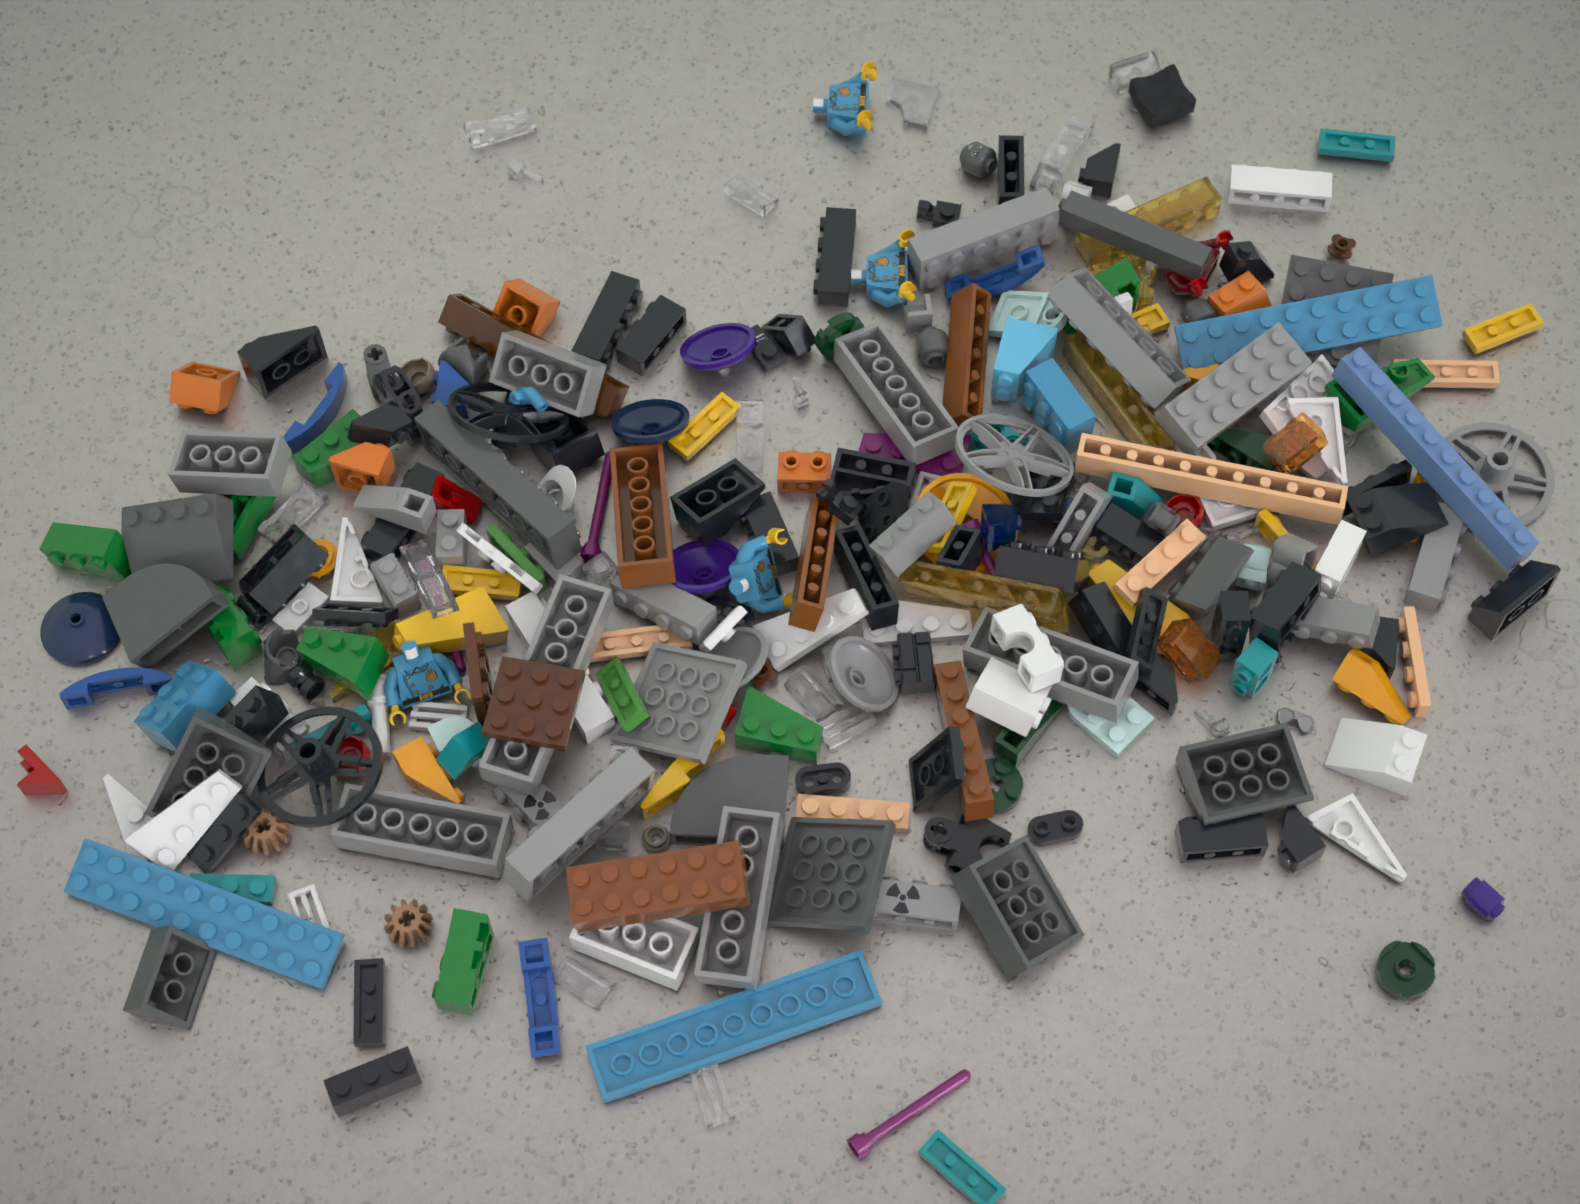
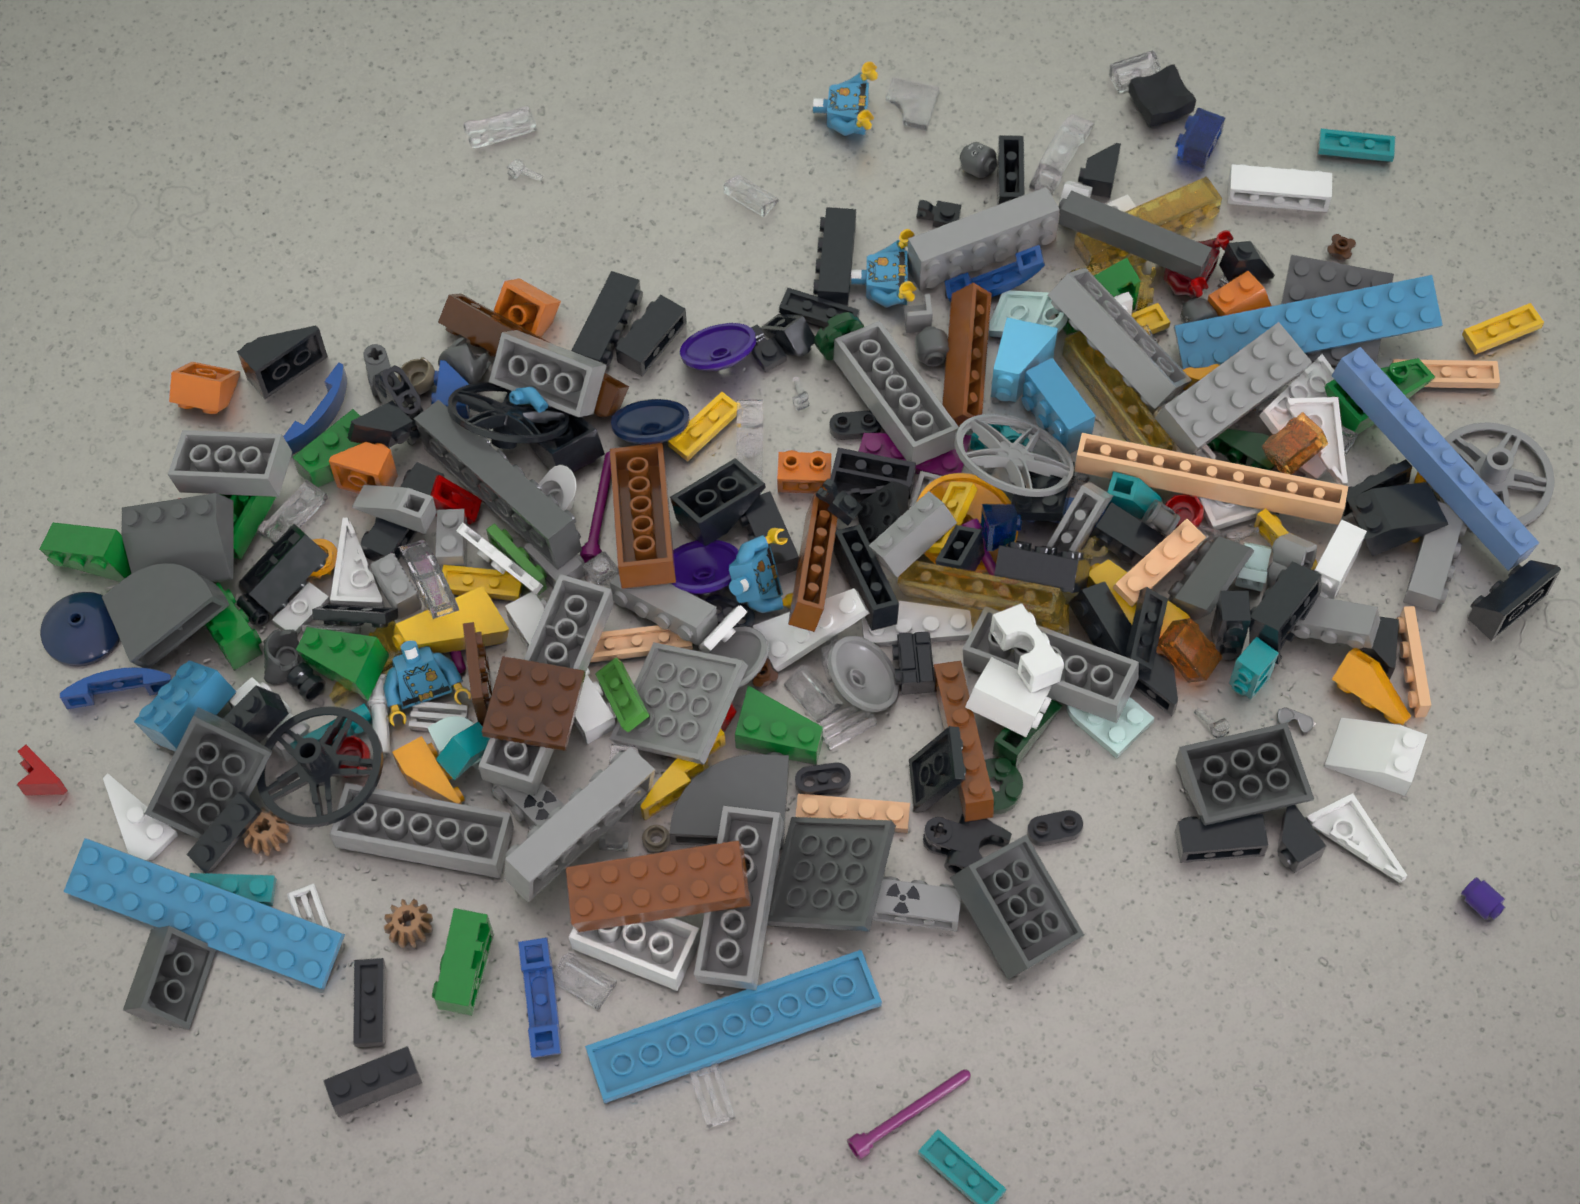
(179, 827): white wing -> none
(812, 308): none -> black plate
(855, 425): none -> black plate
(1200, 137): none -> clear blue brick
(1401, 985): dark green plate -> none

